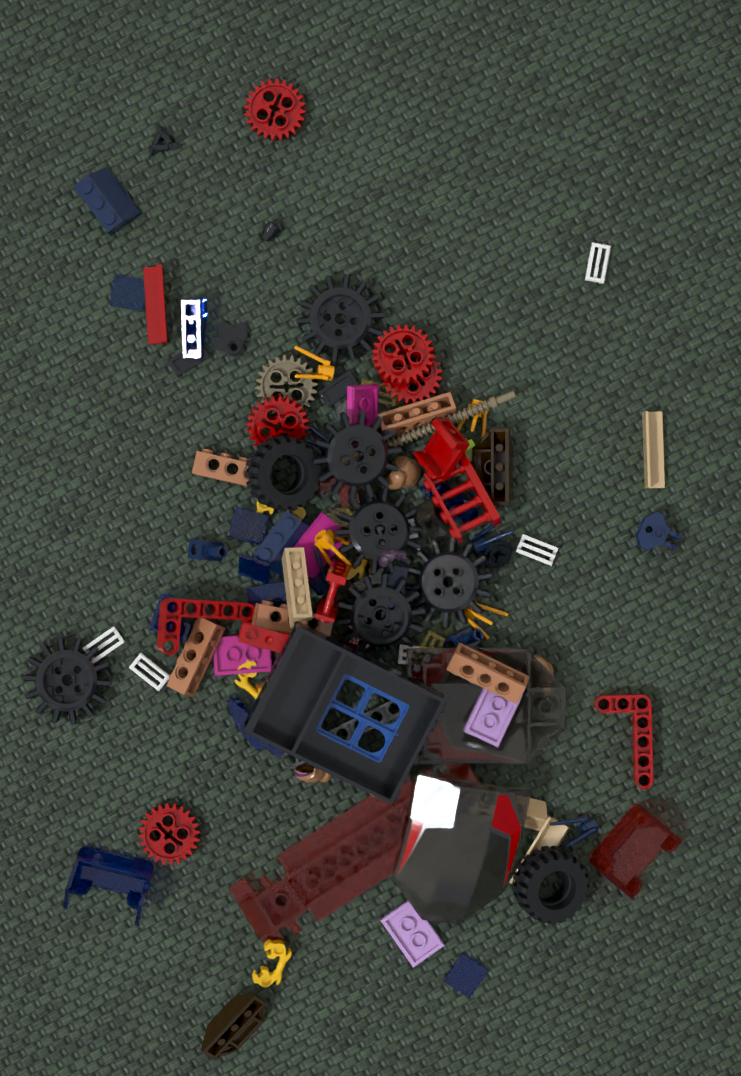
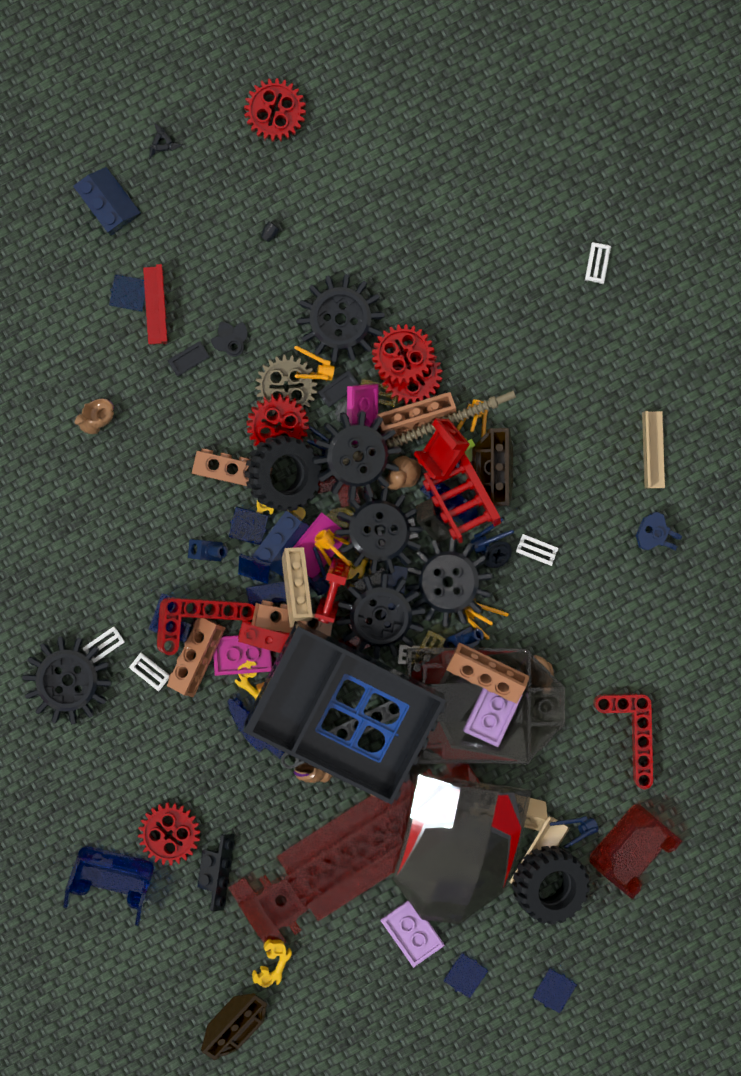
(95, 415): none -> medium nougat hair
(193, 326): clear blue slope -> none
(215, 871): none -> black bracket
(391, 554): clear purple arm -> none
(554, 990): none -> clear blue piece

